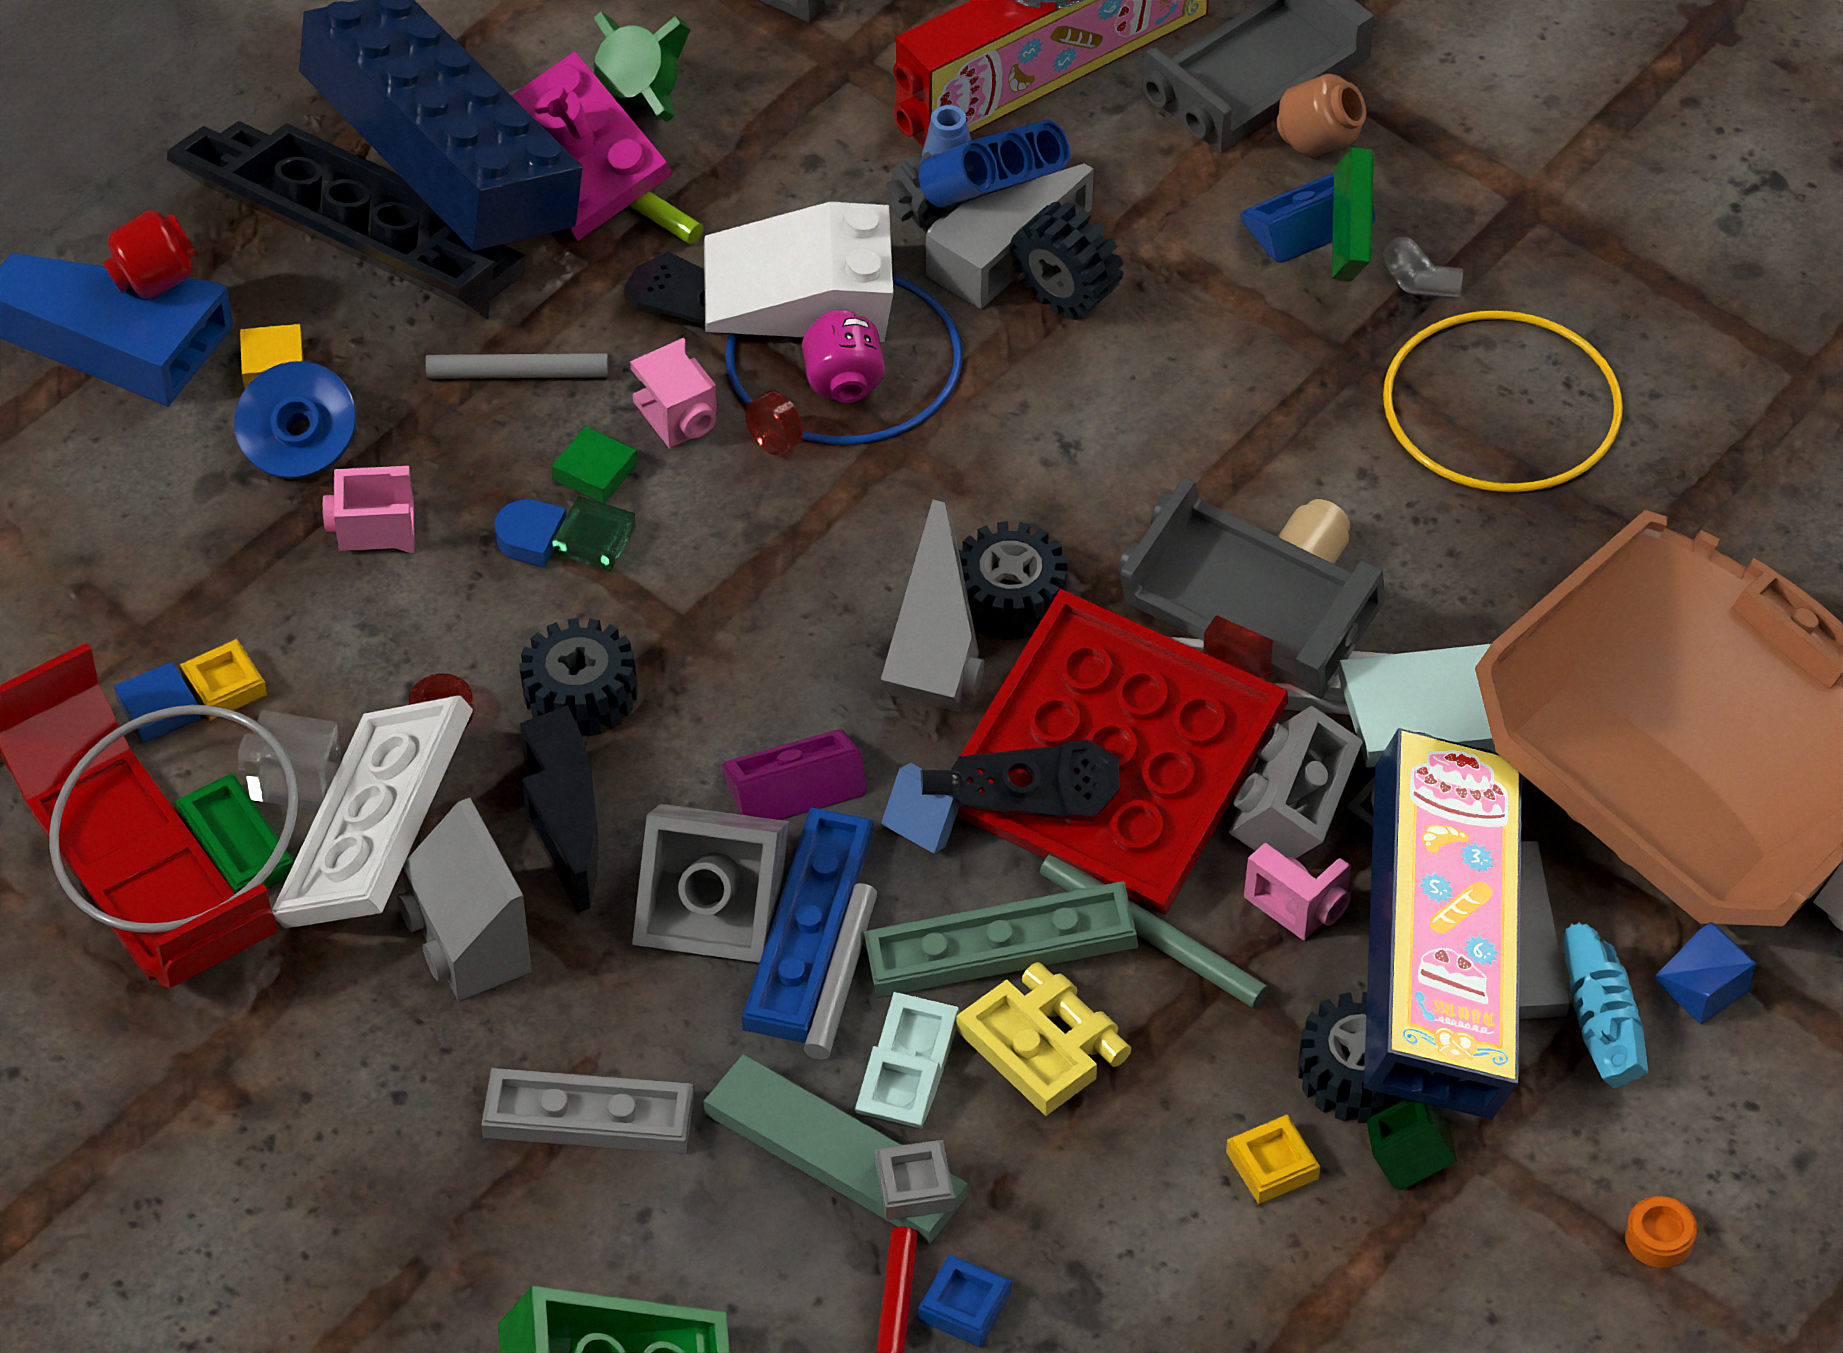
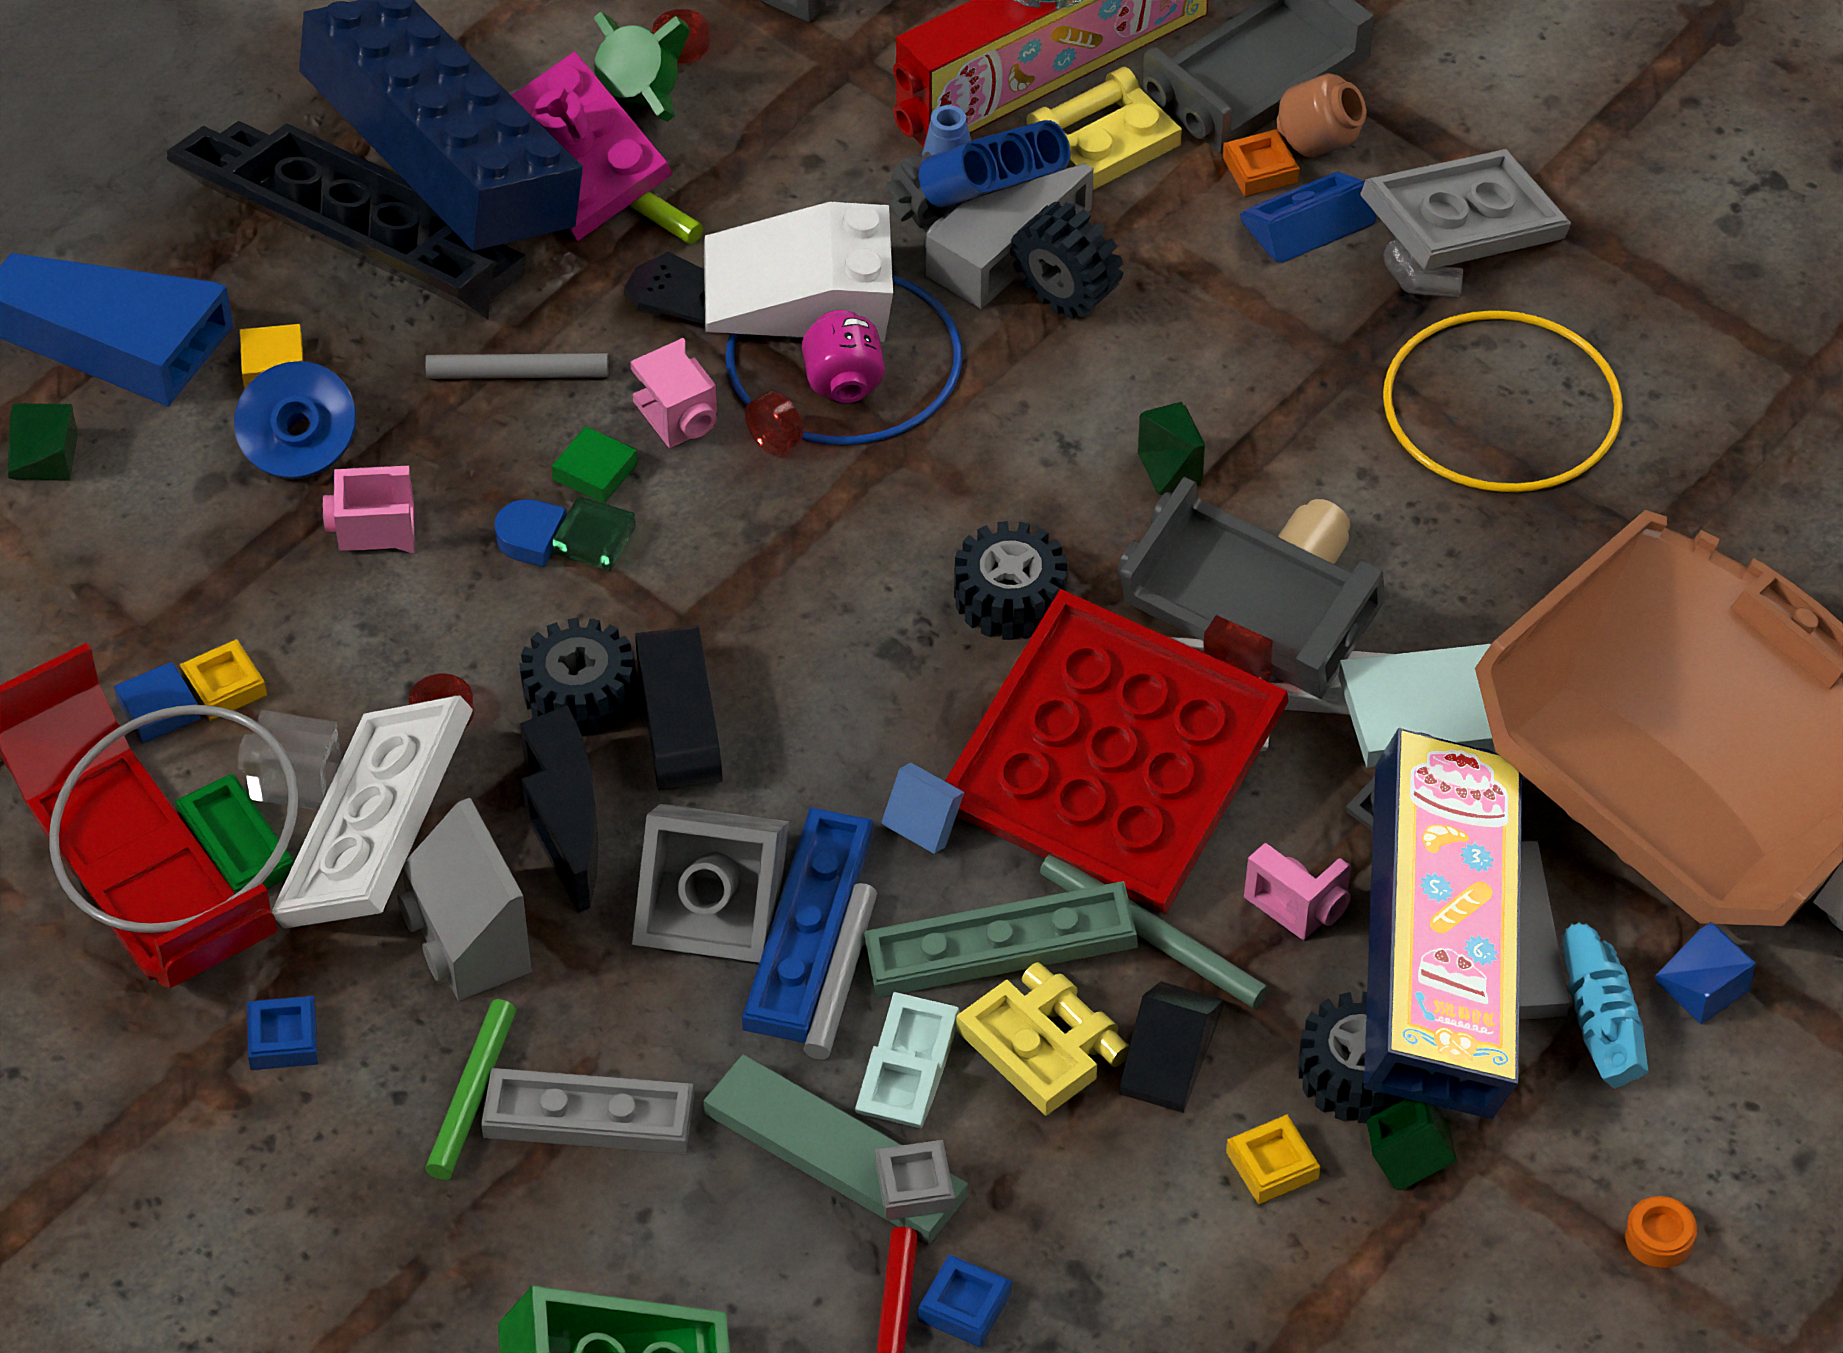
(41, 441): none -> dark green slope
(149, 254): red head -> none
(282, 1033): none -> blue tile
(470, 1090): none -> bright green bar
(678, 707): none -> black beam
(698, 39): none -> clear red tile
(796, 776): magenta slope -> none
(934, 639): light grey slope -> none
(1052, 783): black piece -> none
(1120, 139): none -> light yellow plate
(1169, 1045): none -> black slope
(1170, 447): none -> dark green slope
(1261, 162): none -> orange tile
(1295, 784): light grey brick -> none
(1352, 214): green tile -> none
(1465, 209): none -> light grey tile

